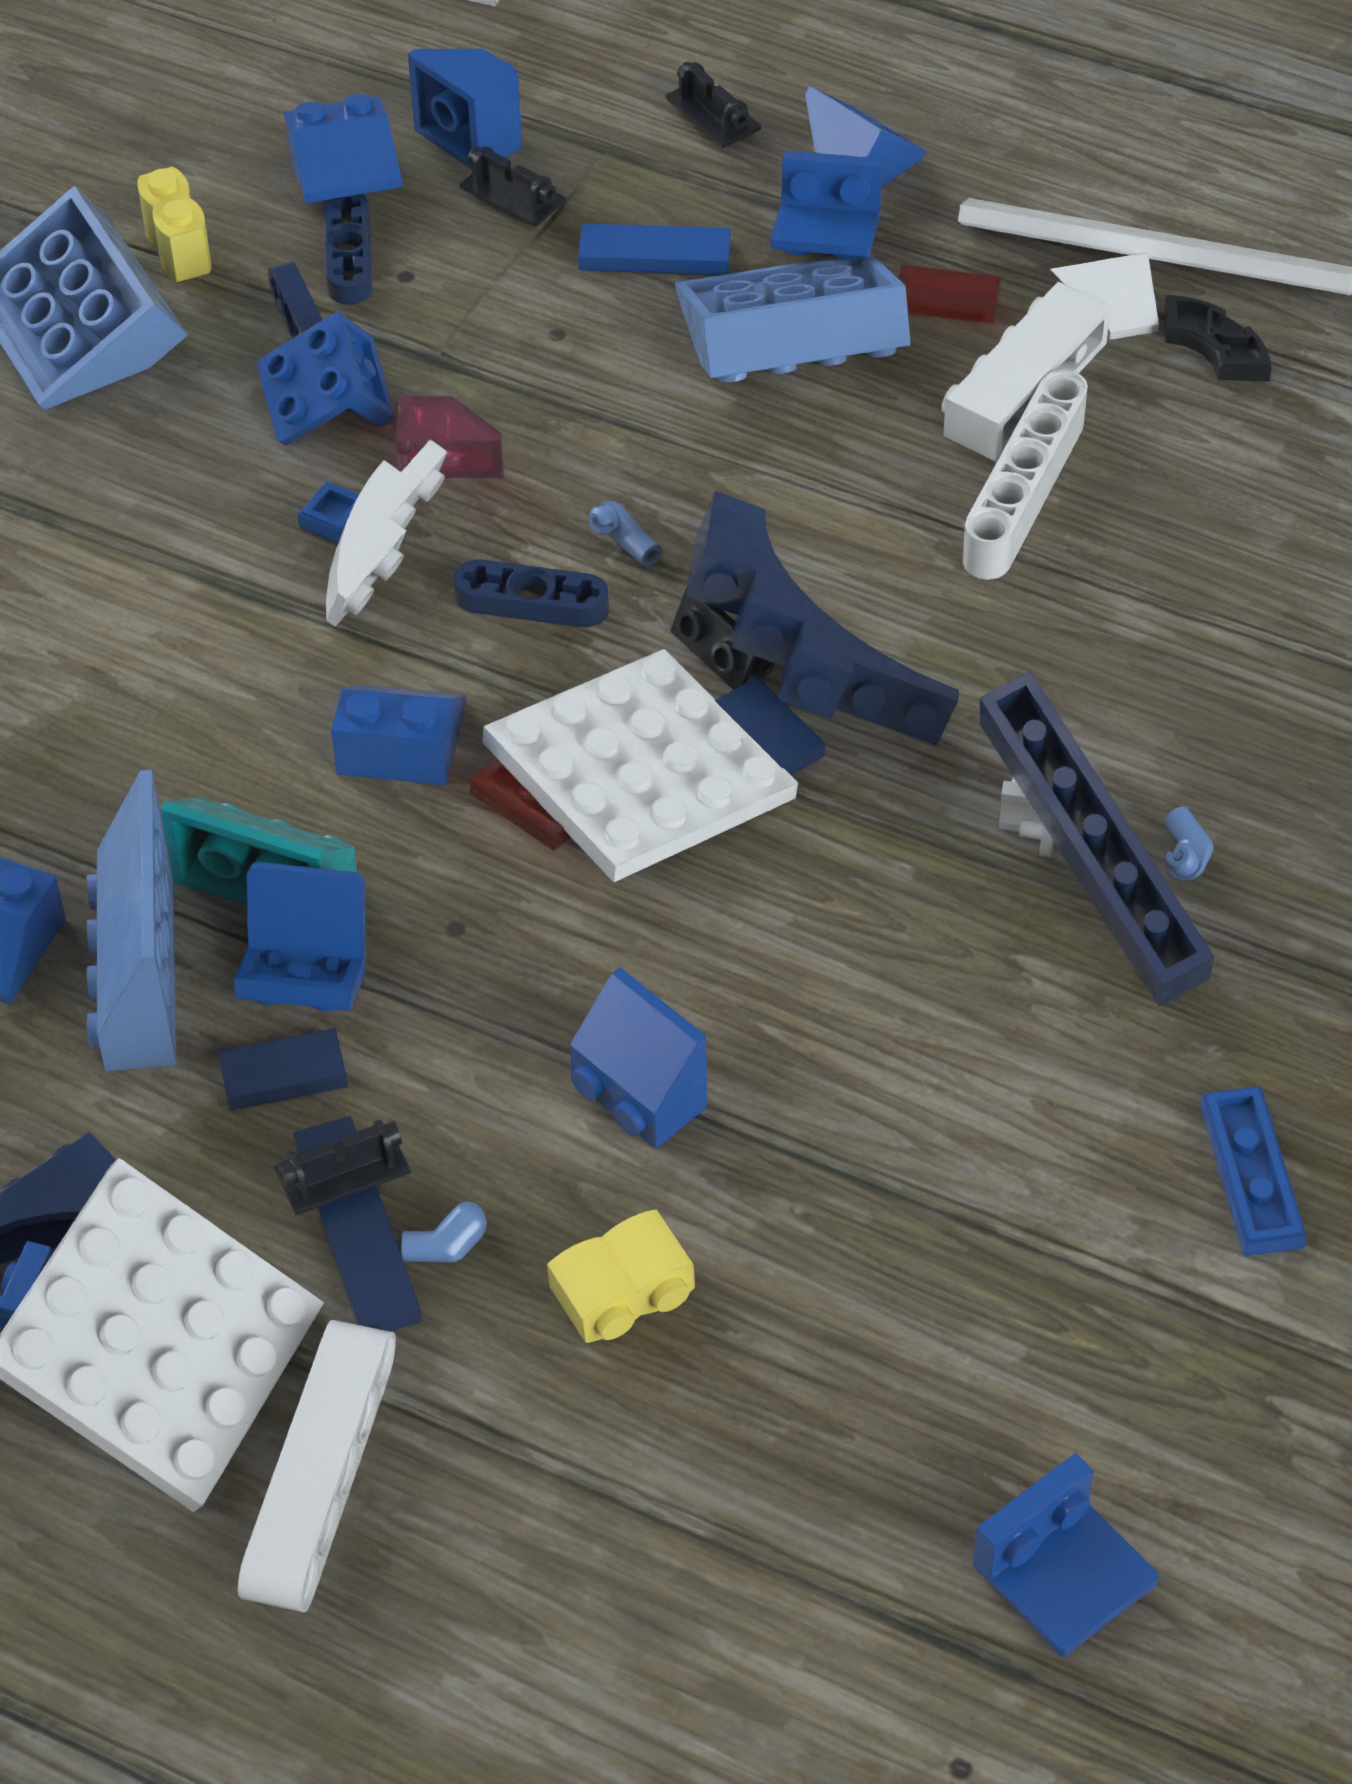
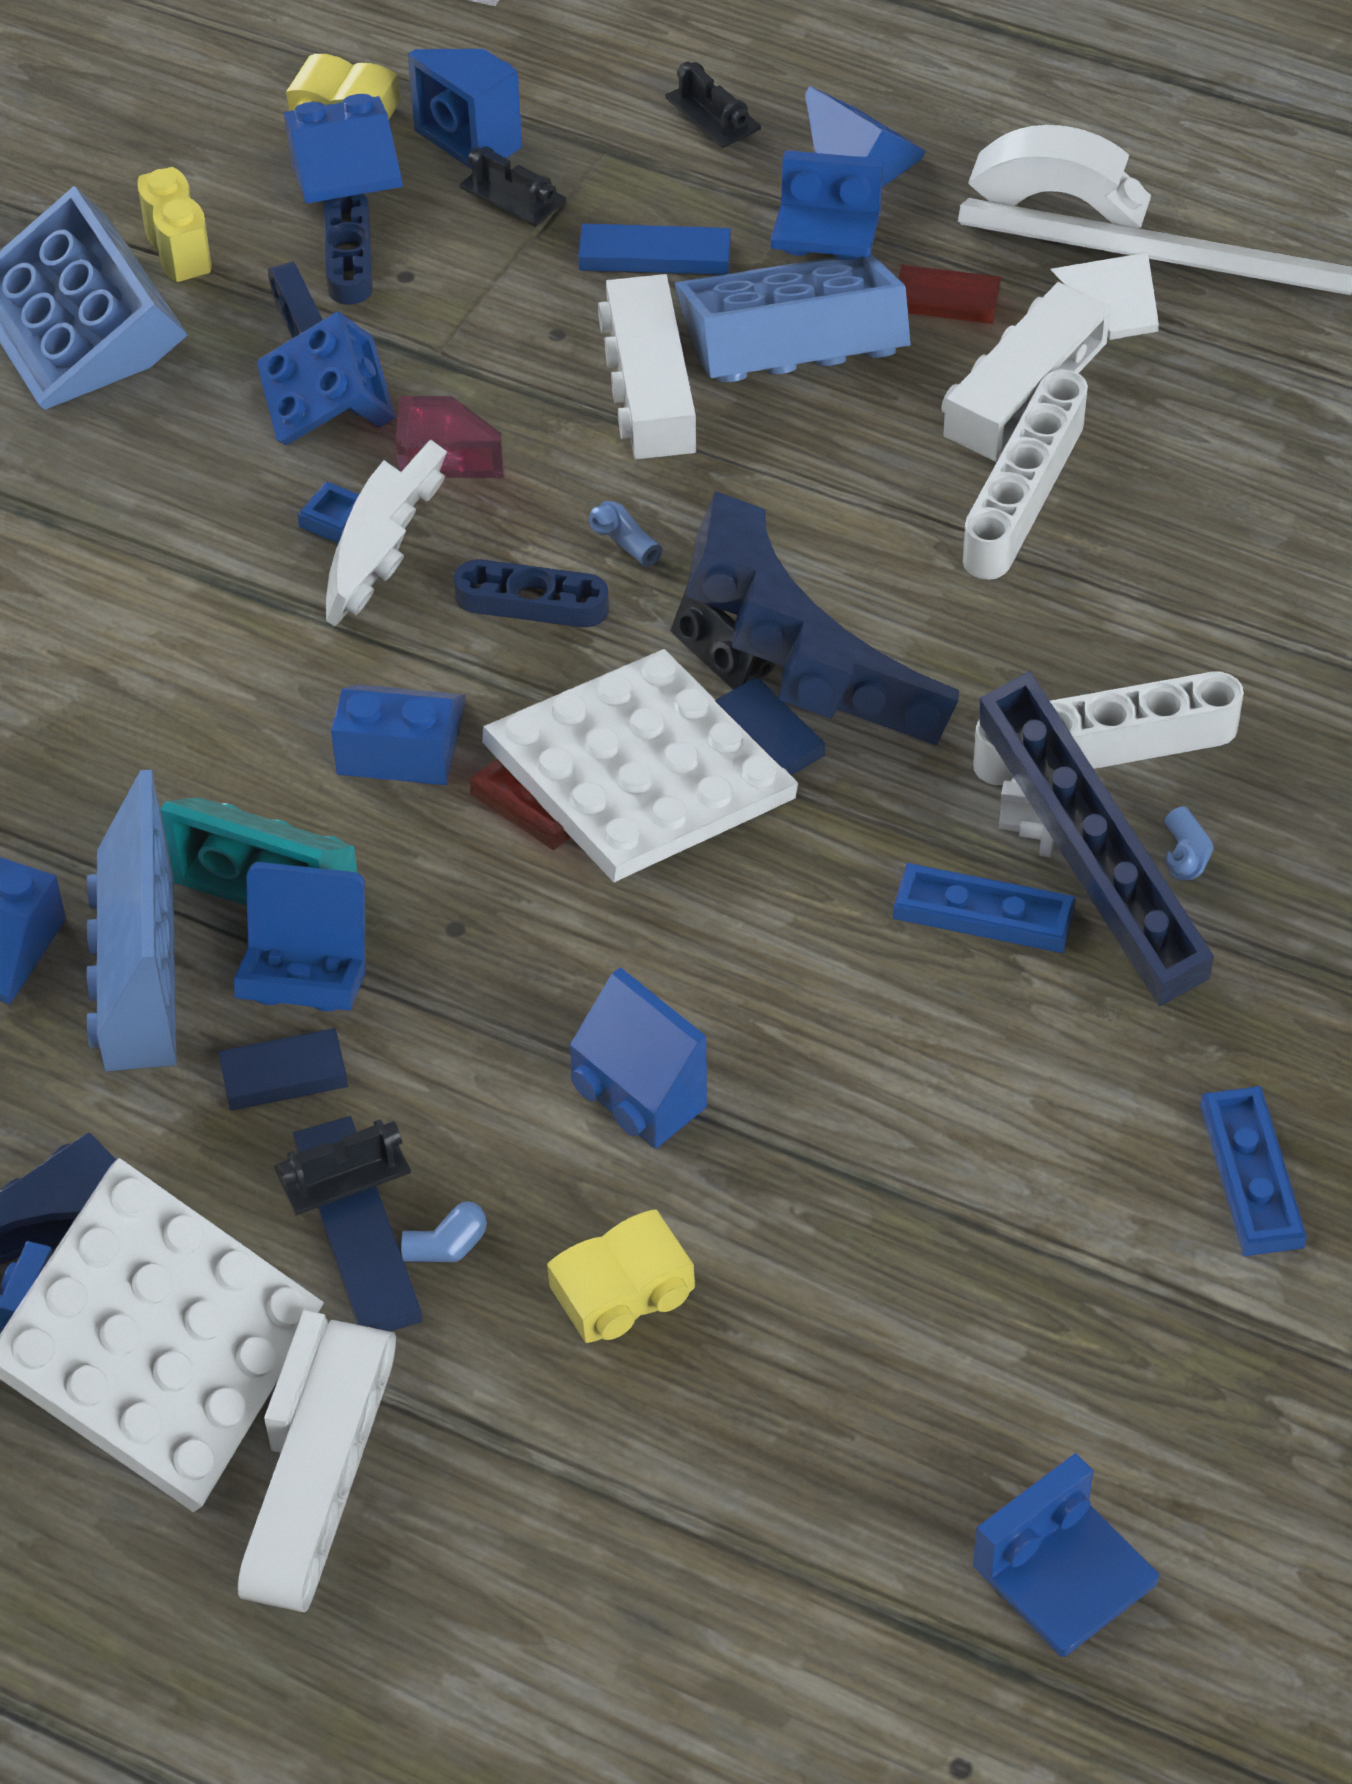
(293, 1377): none -> white tile
(332, 79): none -> light yellow brick
(650, 367): none -> white brick
(984, 907): none -> blue tile
(1061, 161): none -> white arch
(1138, 722): none -> white beam
(1228, 346): black tile -> none

